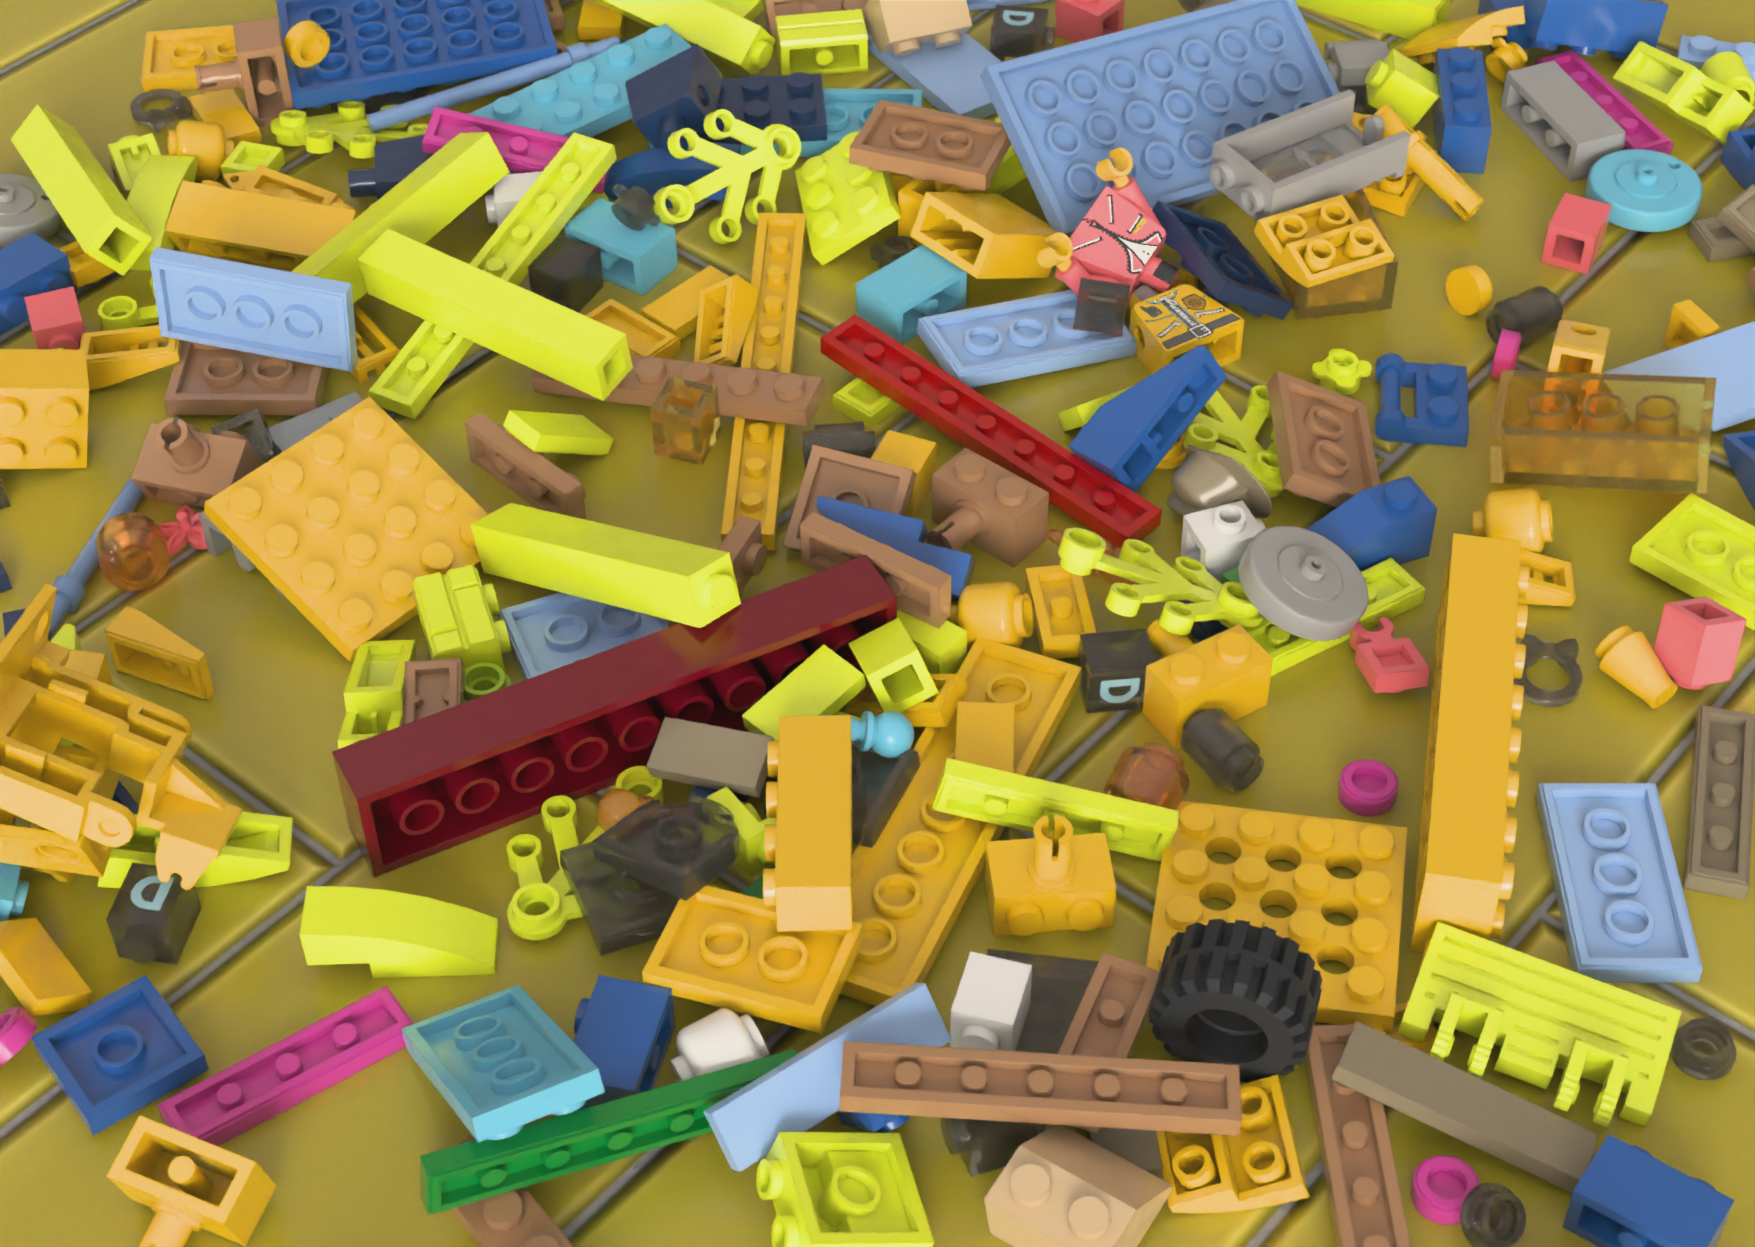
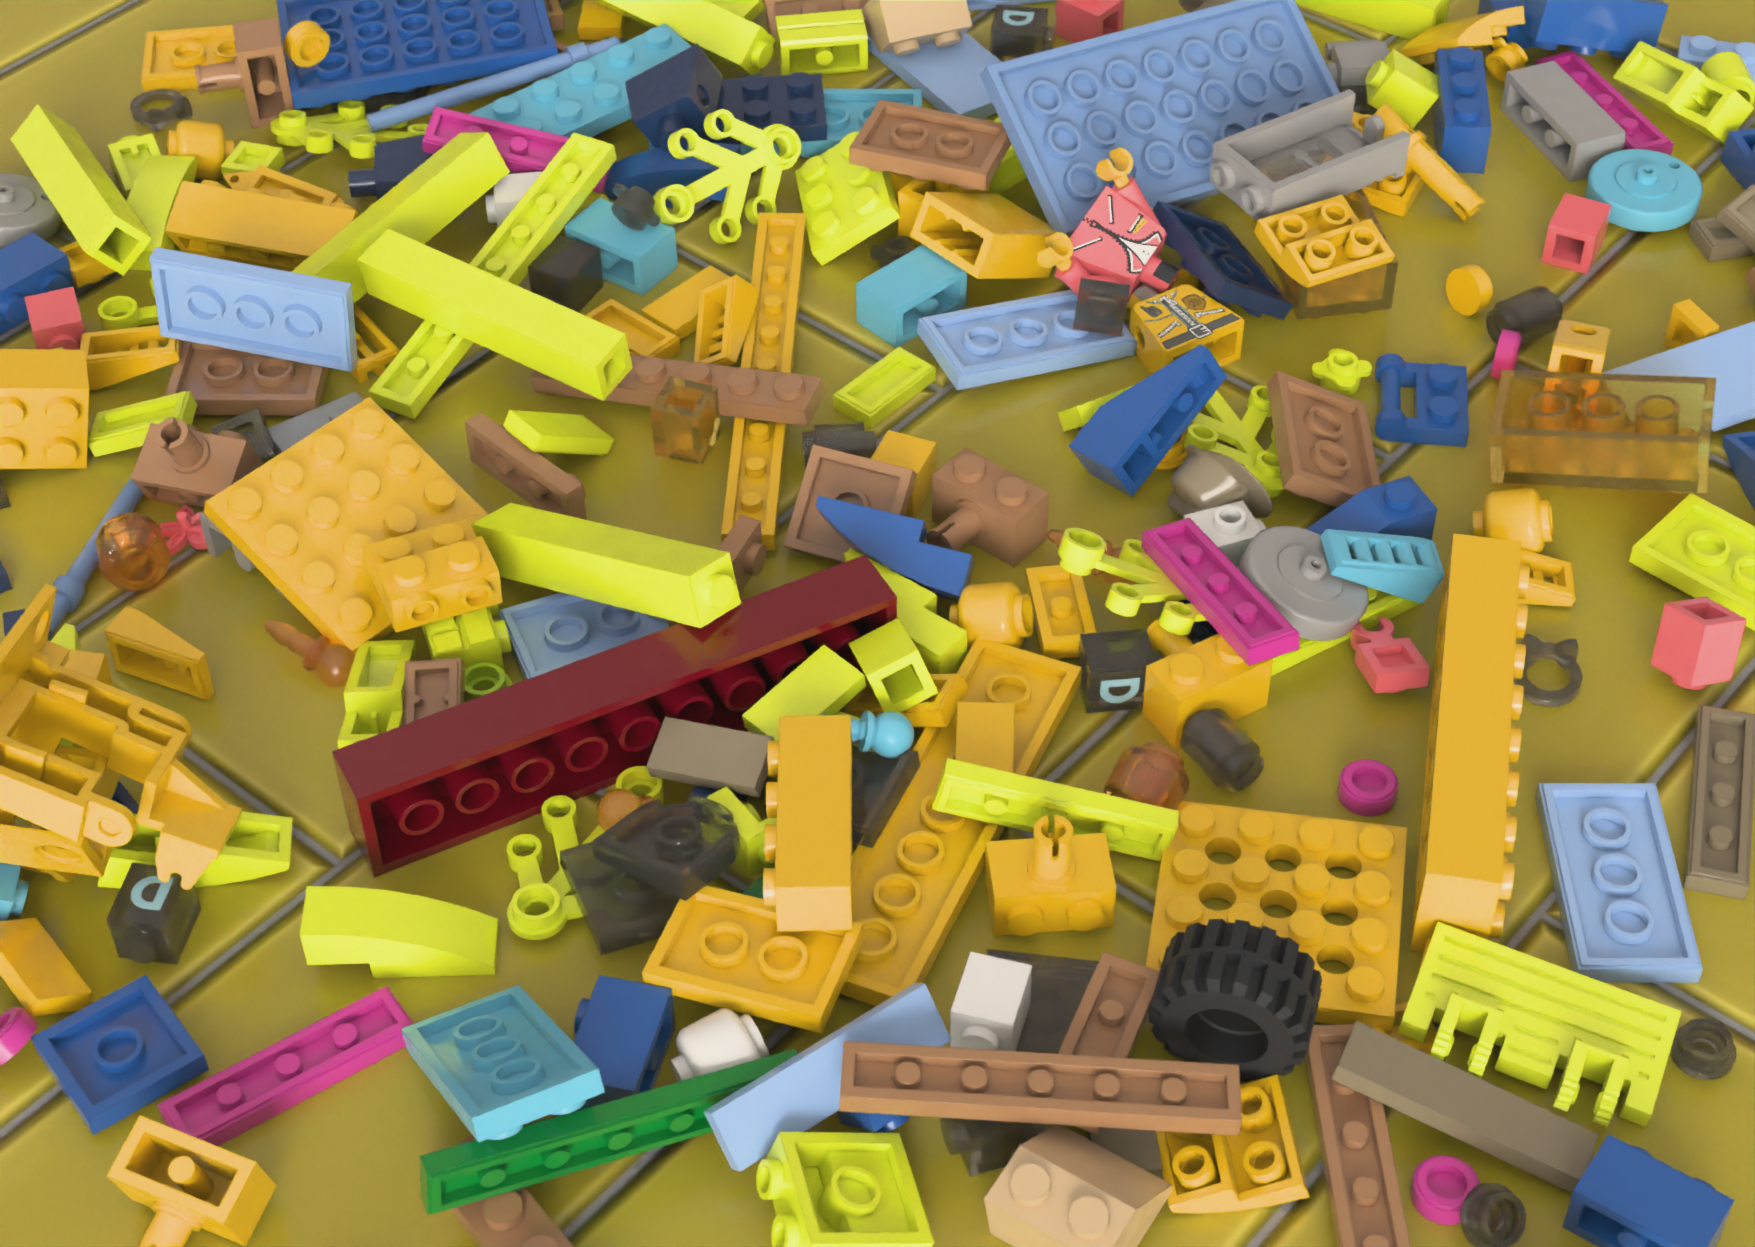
(128, 425): none -> neon yellow tile
(228, 111): yellow tile -> none
(328, 660): none -> clear orange bar
(433, 574): none -> yellow plate
(919, 587): medium nougat plate -> none
(990, 431): red plate -> none
(1220, 591): none -> dark pink tile
(1385, 562): none -> medium azure slope
(1634, 664): yellow cone -> none

